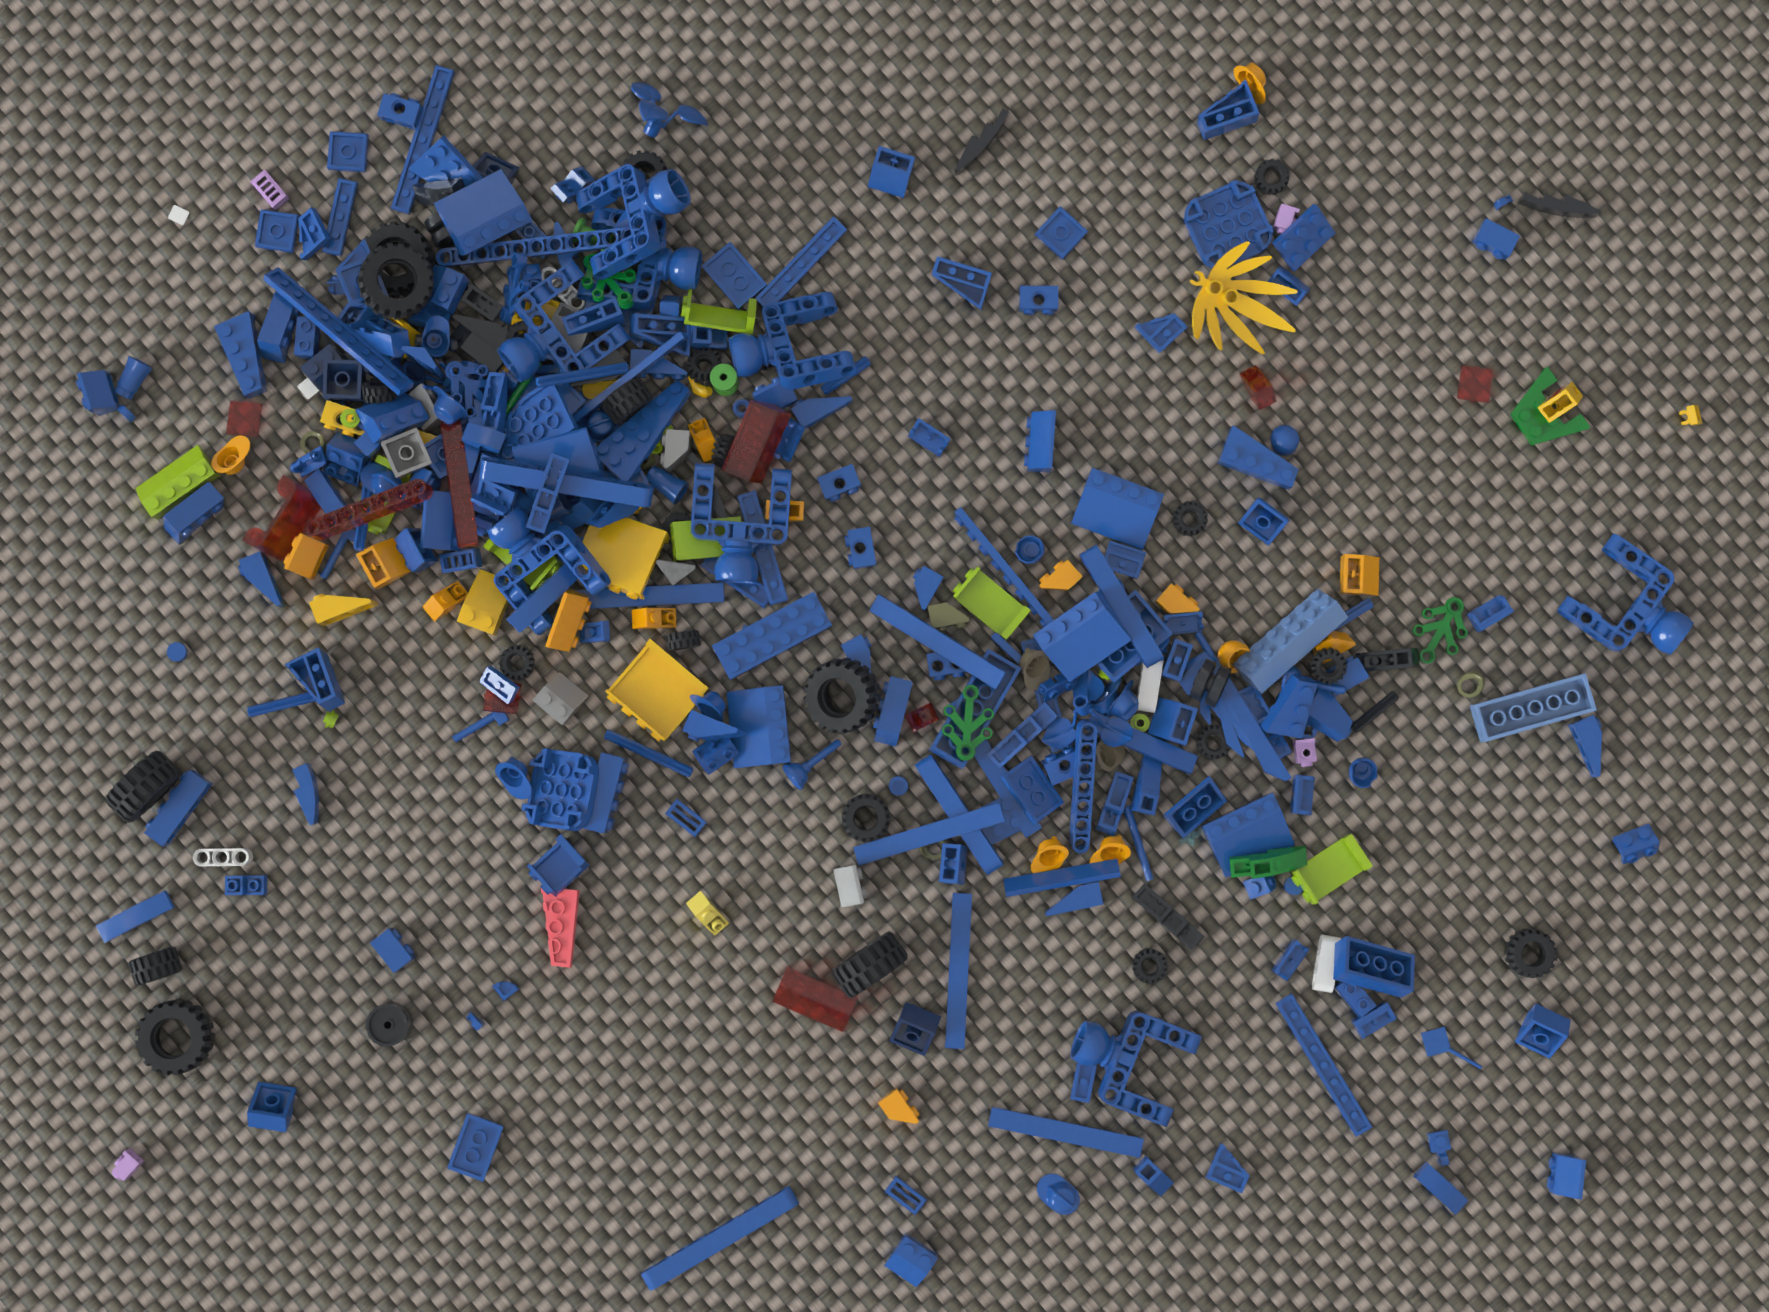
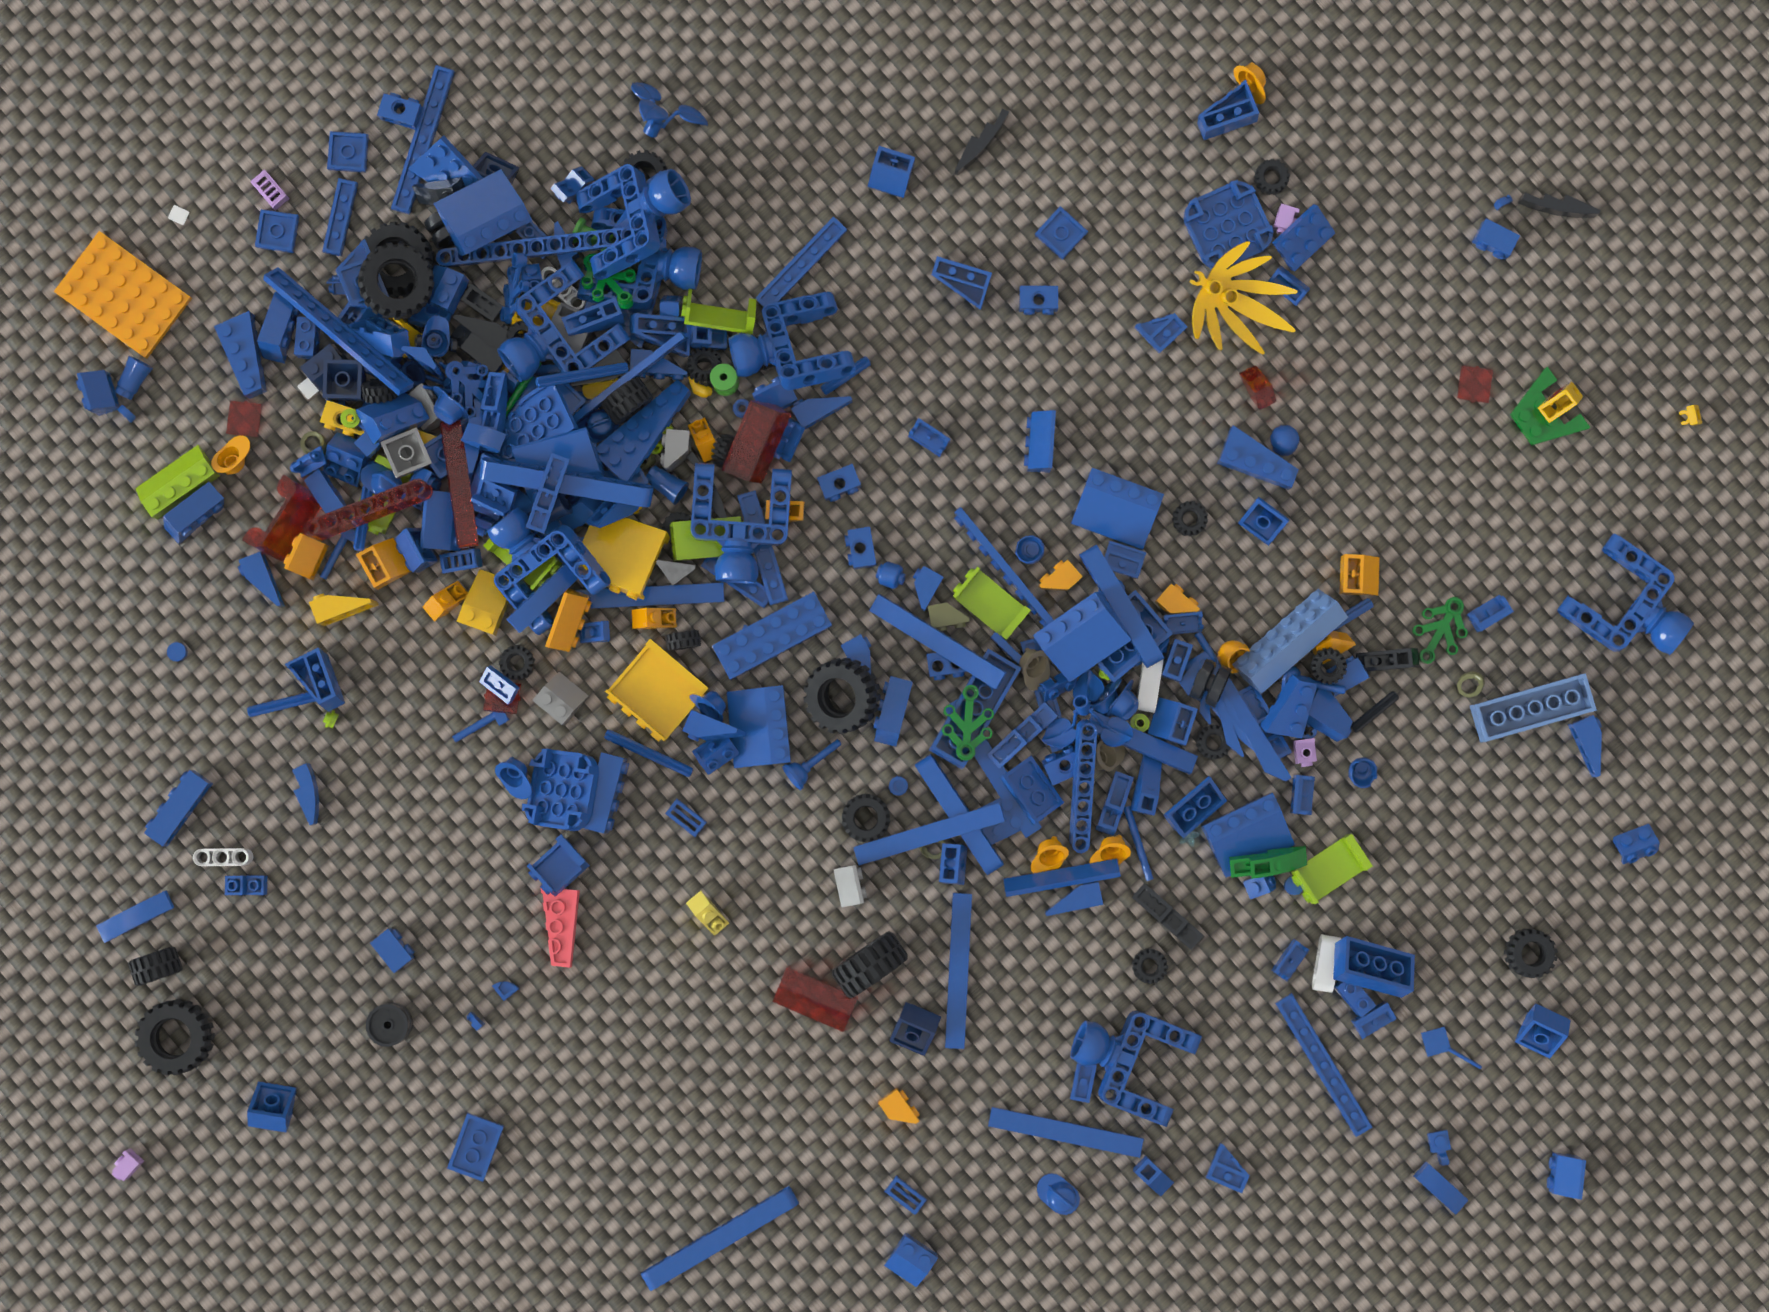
(122, 294): none -> light orange plate
(142, 786): black tyre -> none
(312, 233): blue wing -> none
(734, 275): blue plate -> none
(890, 575): none -> blue head
(921, 717): clear red slope -> none

